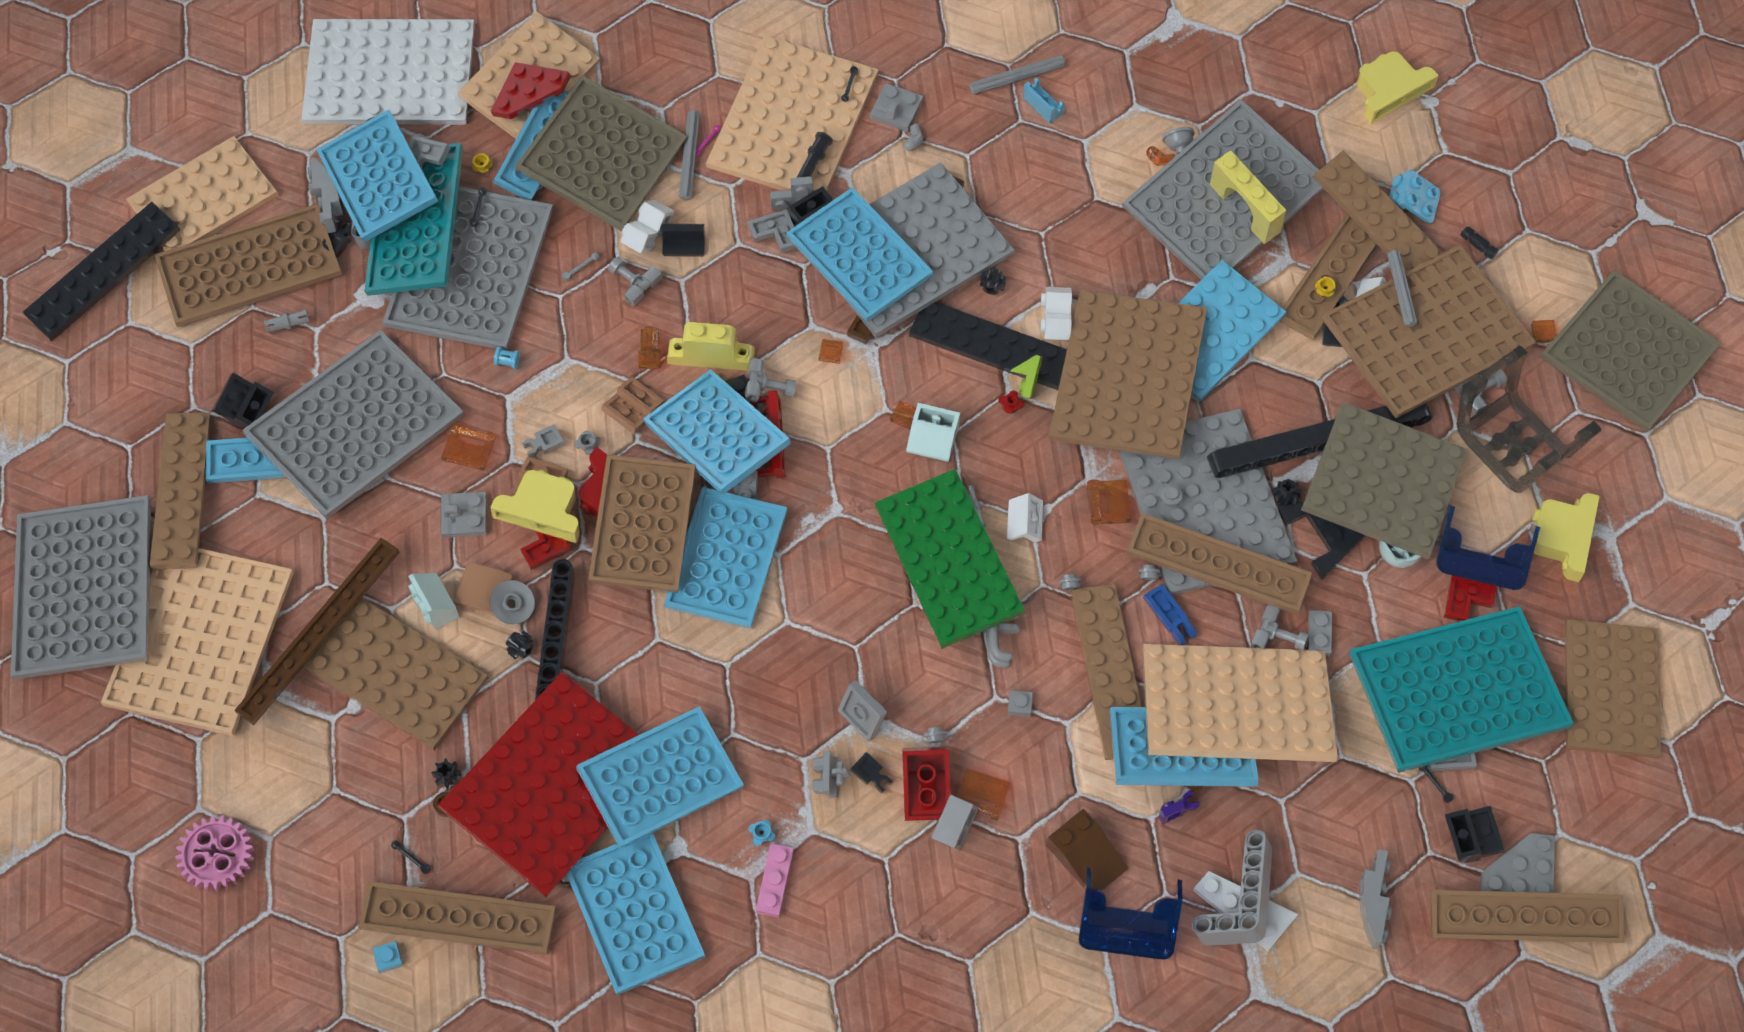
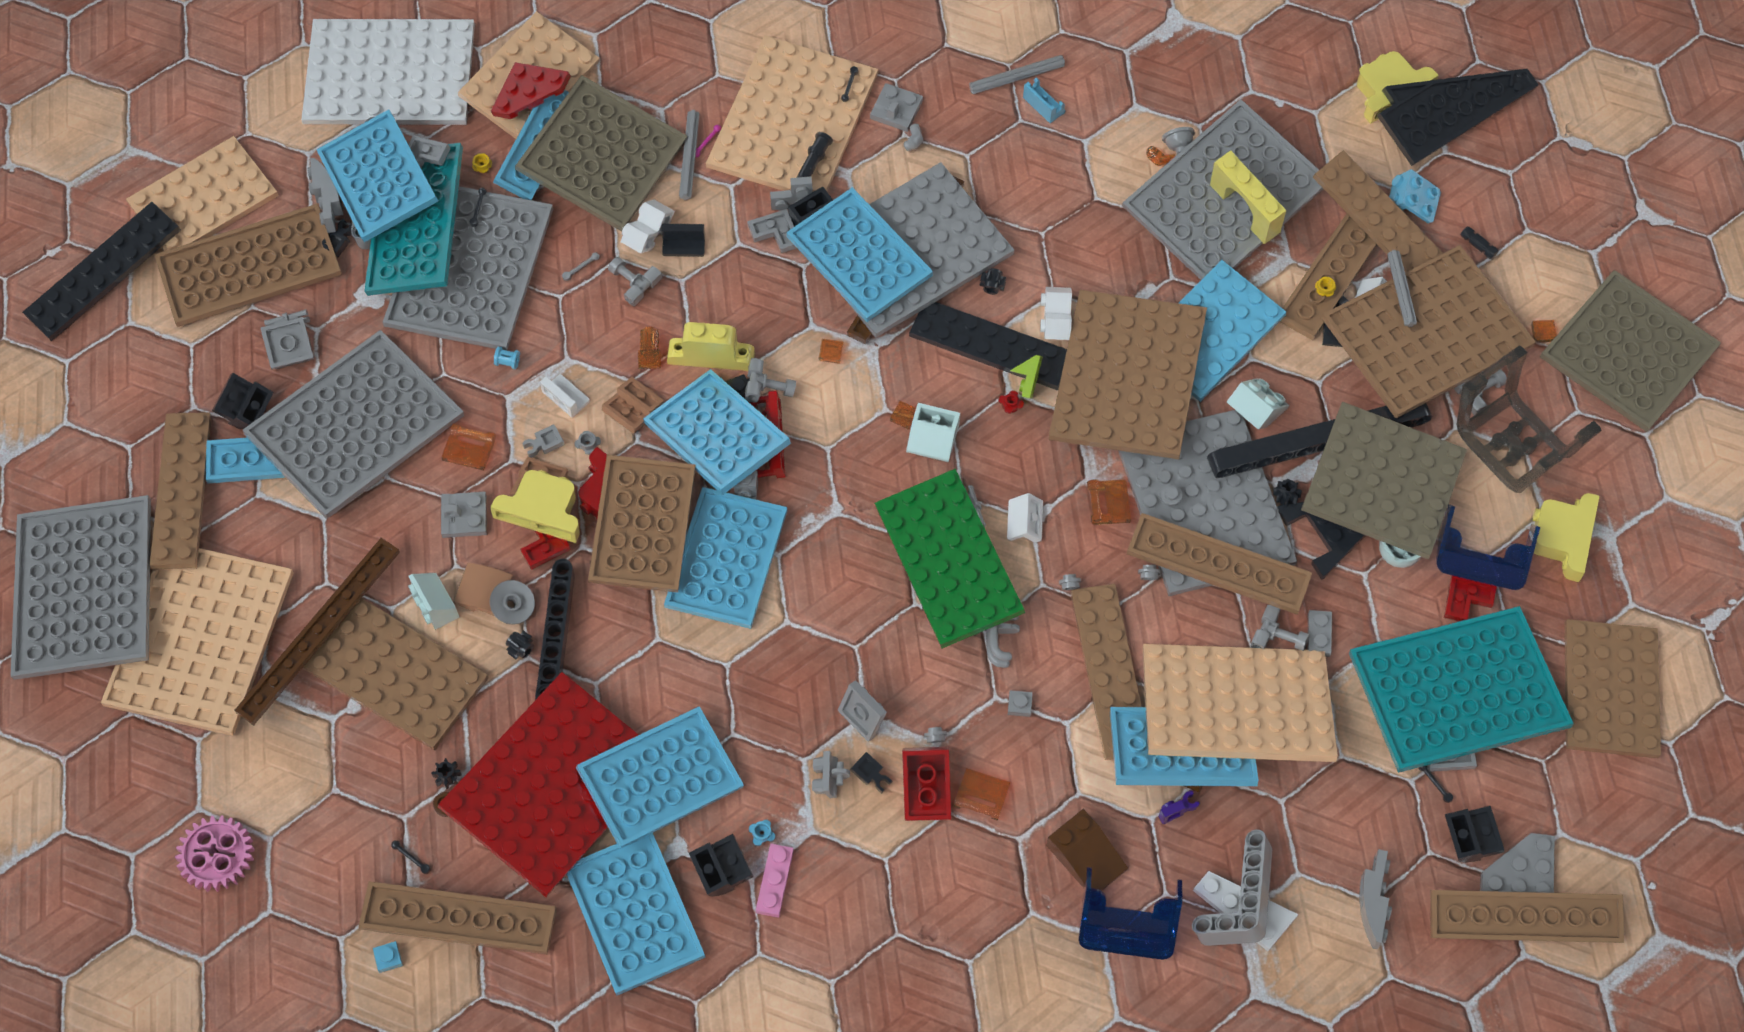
(287, 343): none -> light grey hinge
(564, 394): none -> white panel
(721, 866): none -> black brick
(955, 822): light grey hinge -> none
(1169, 613): blue hinge -> none
(1257, 402): none -> light aqua slope
(1438, 111): none -> black wing

